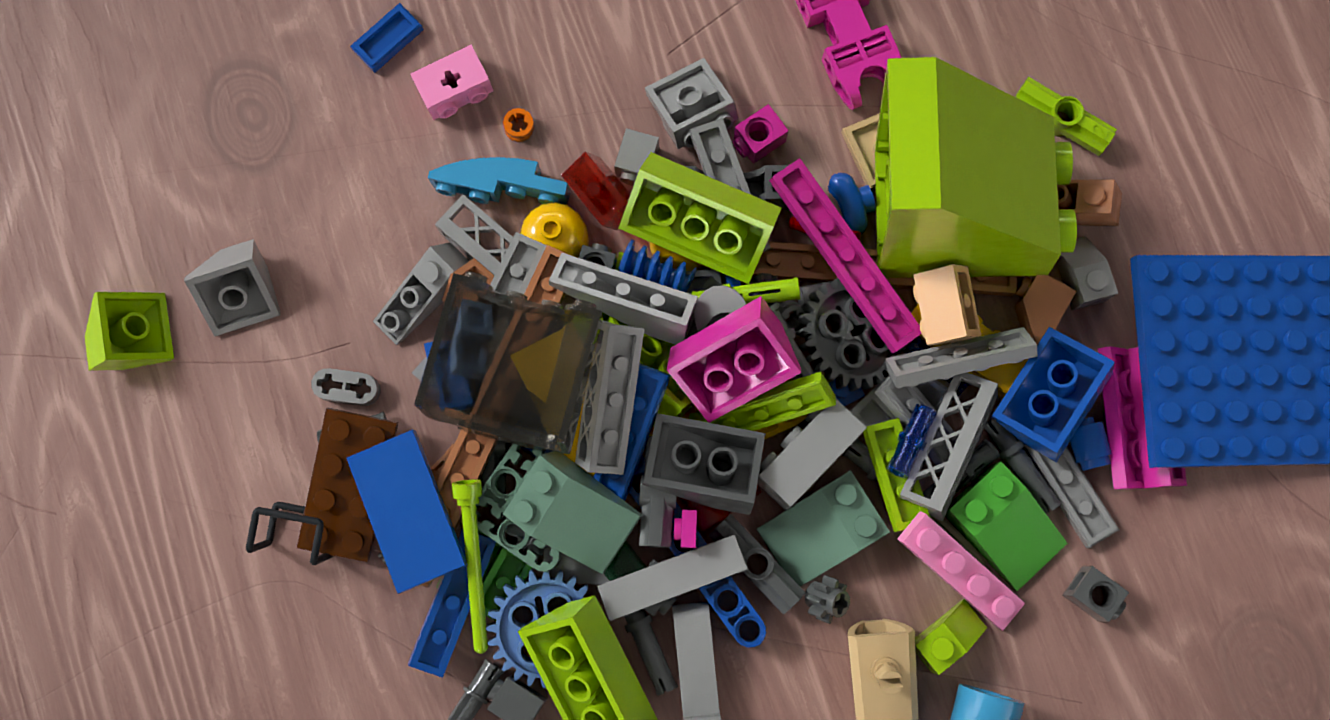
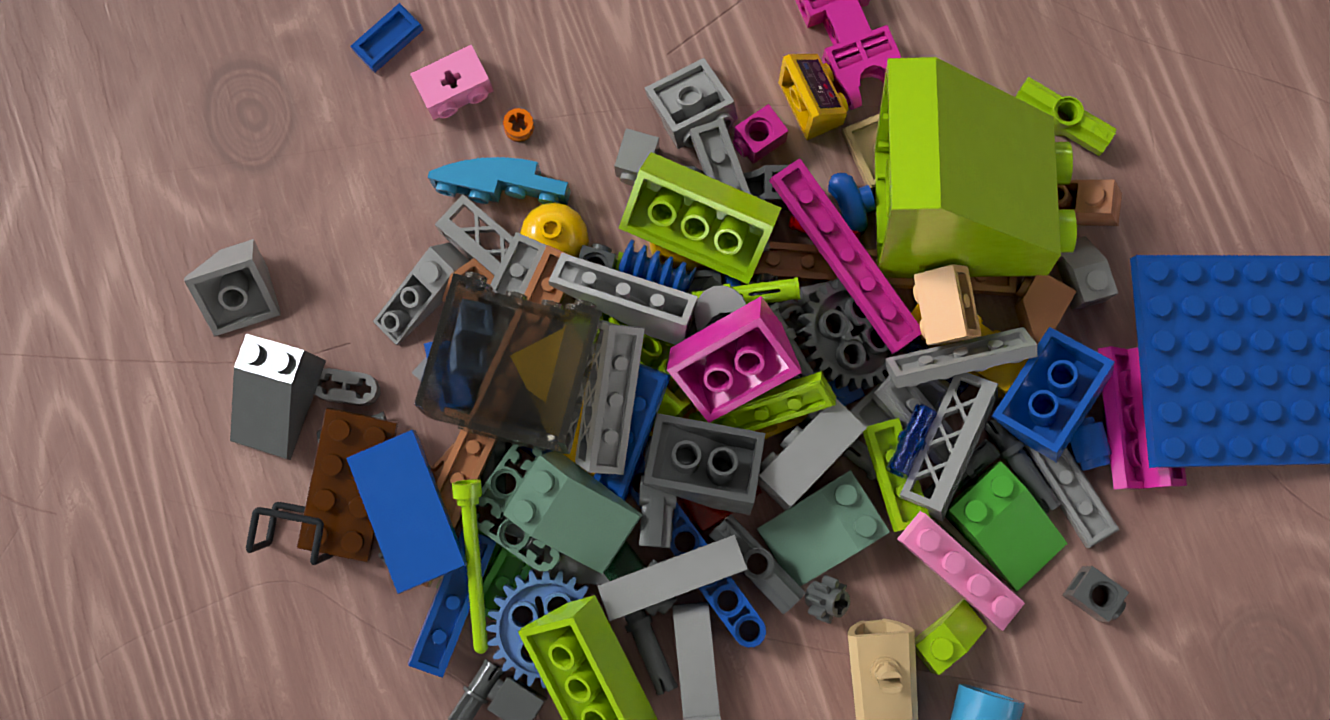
(127, 331): lime slope -> none
(272, 394): none -> dark grey slope
(598, 189): clear red brick -> none
(686, 529): dark pink plate -> none
(811, 94): none -> yellow slope

